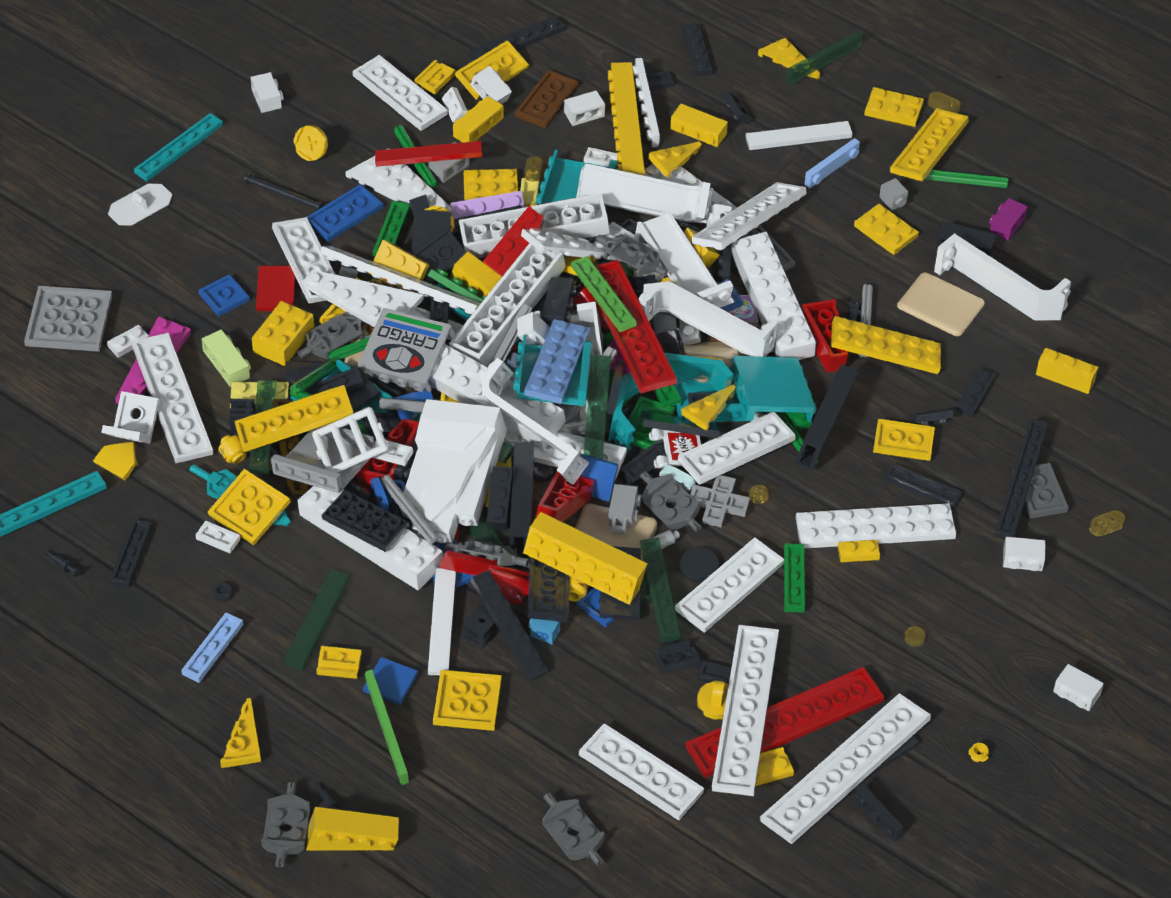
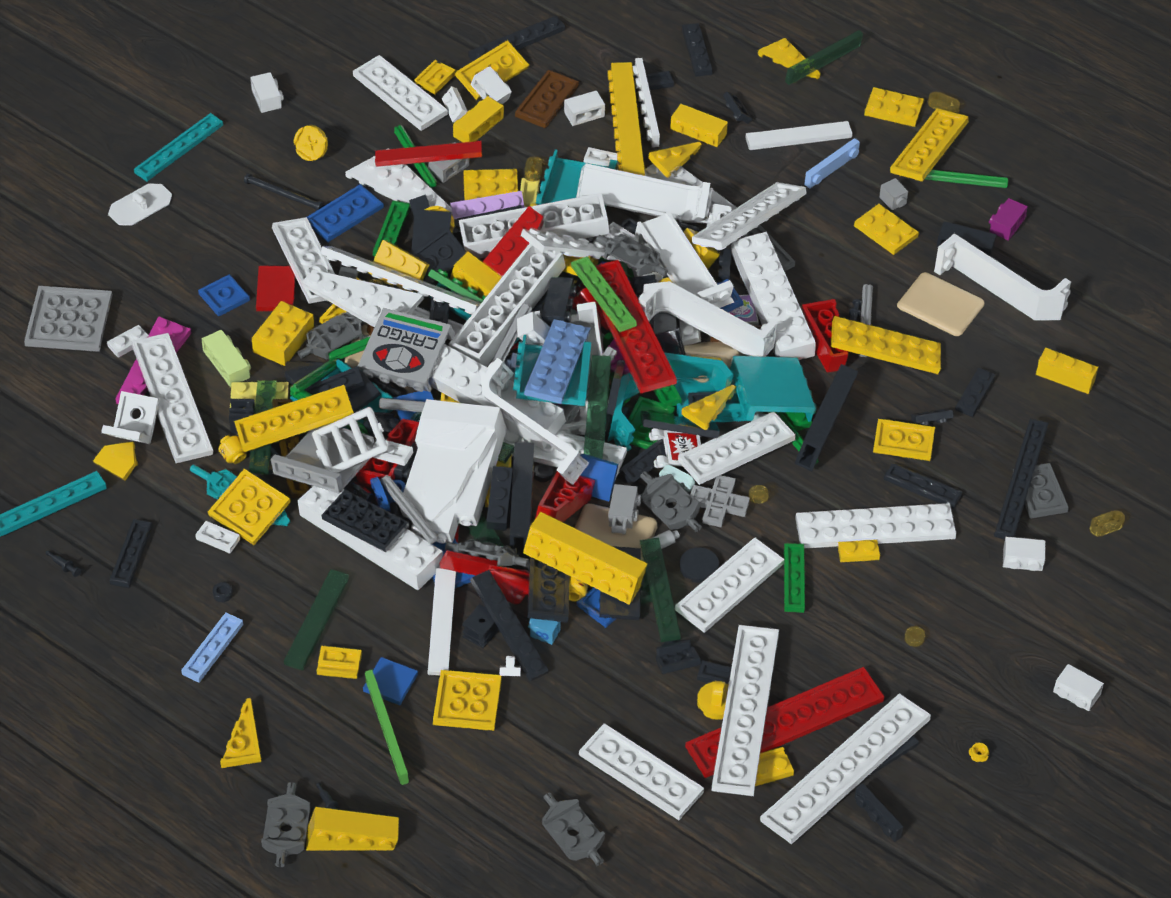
(510, 668): none -> white tile

